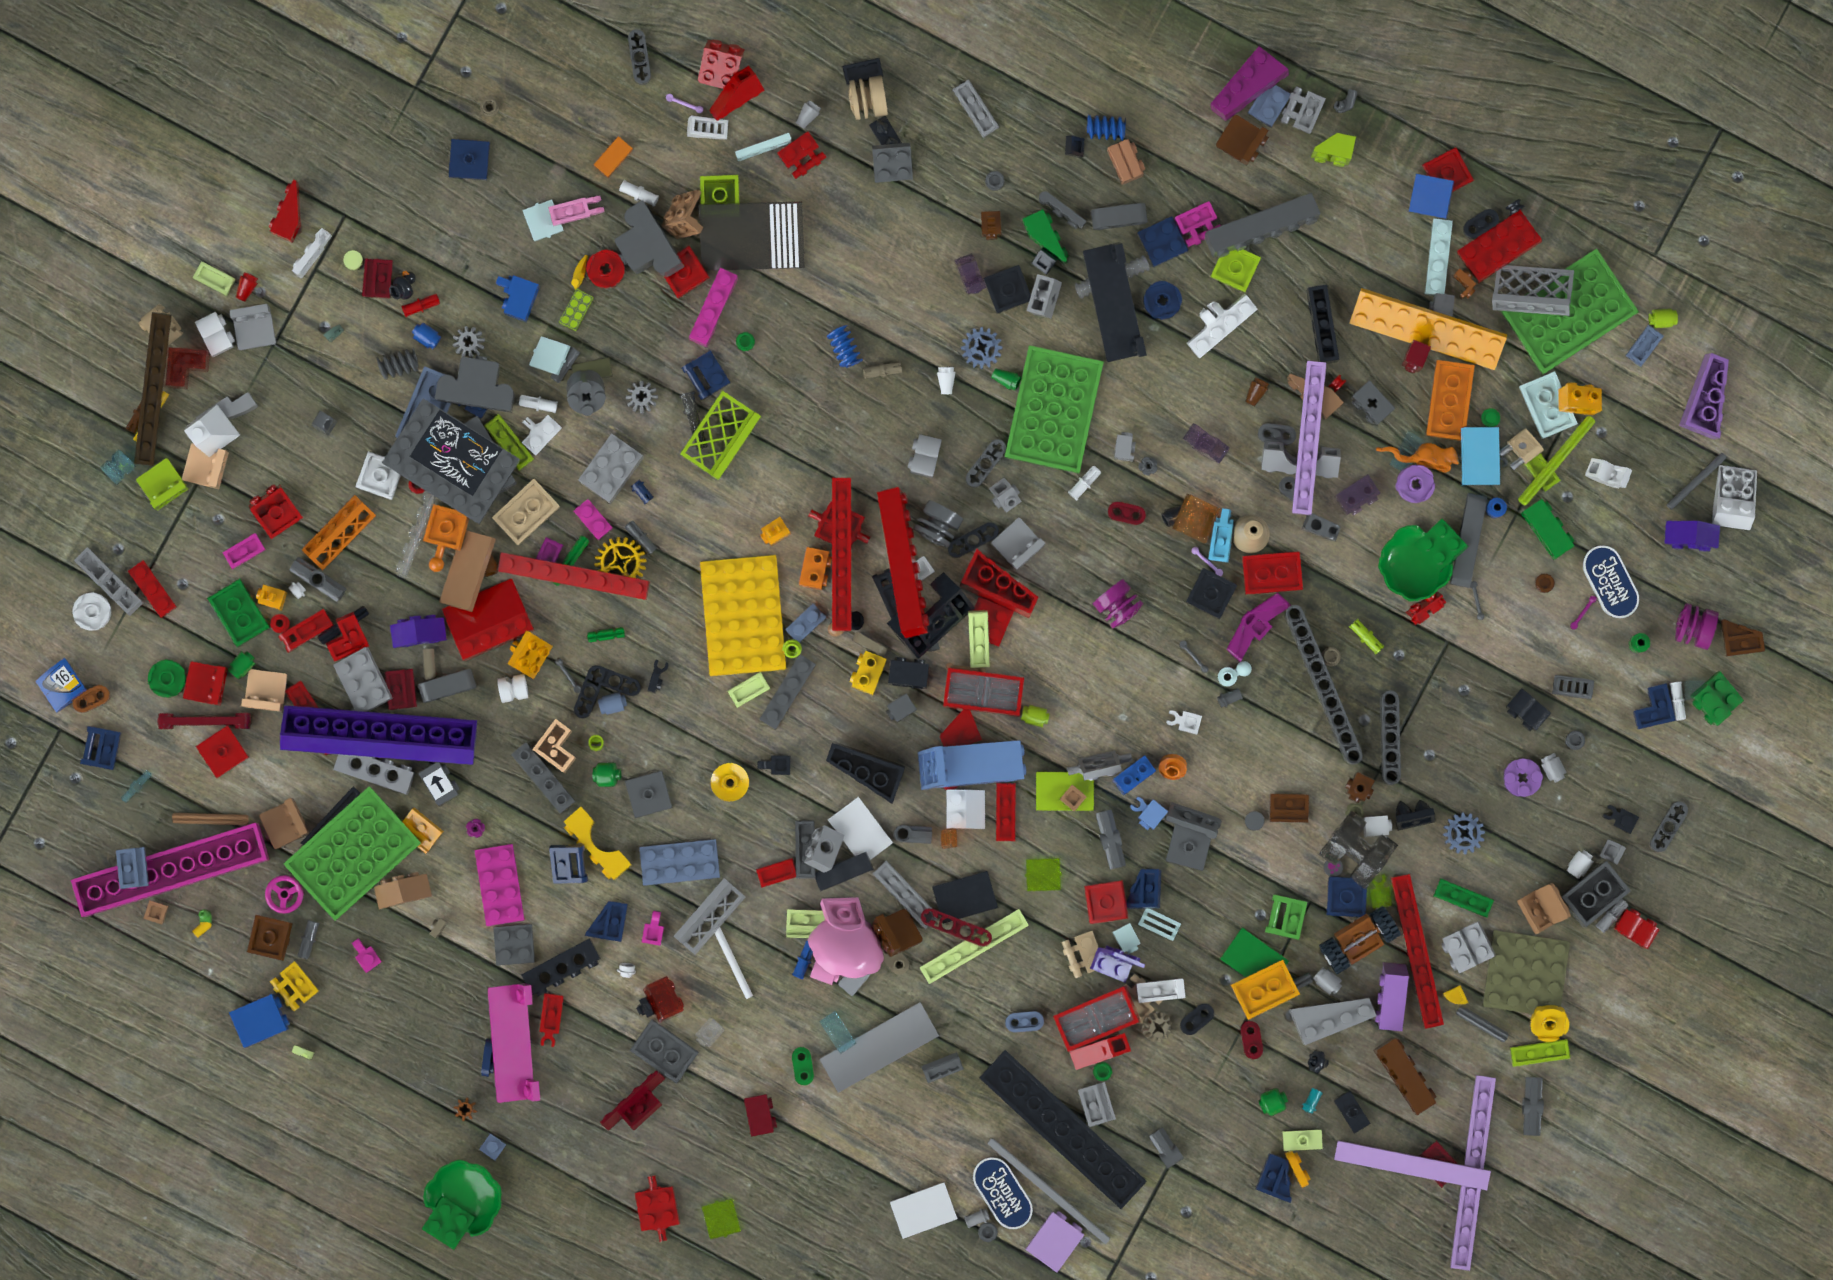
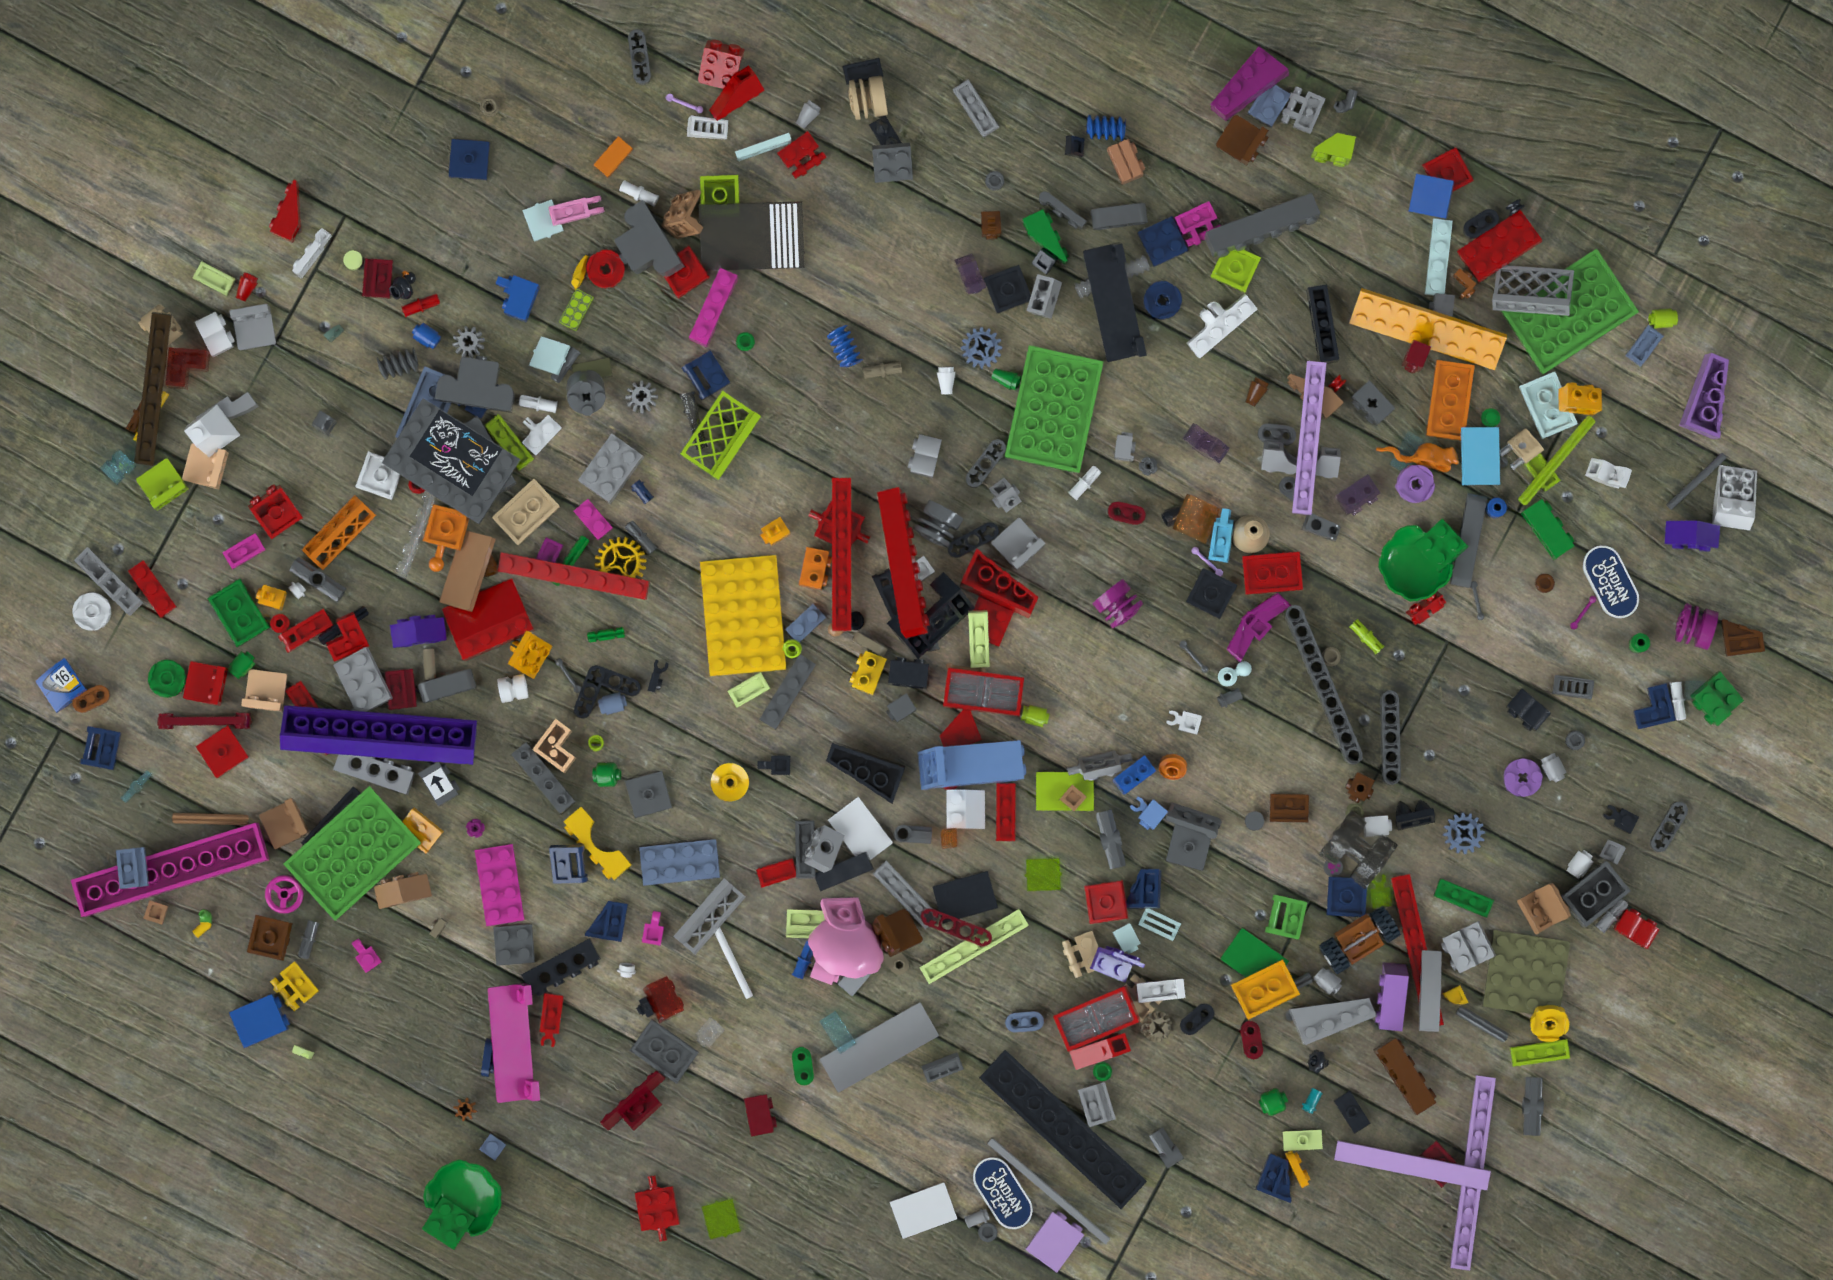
(1430, 991): none -> light grey slope

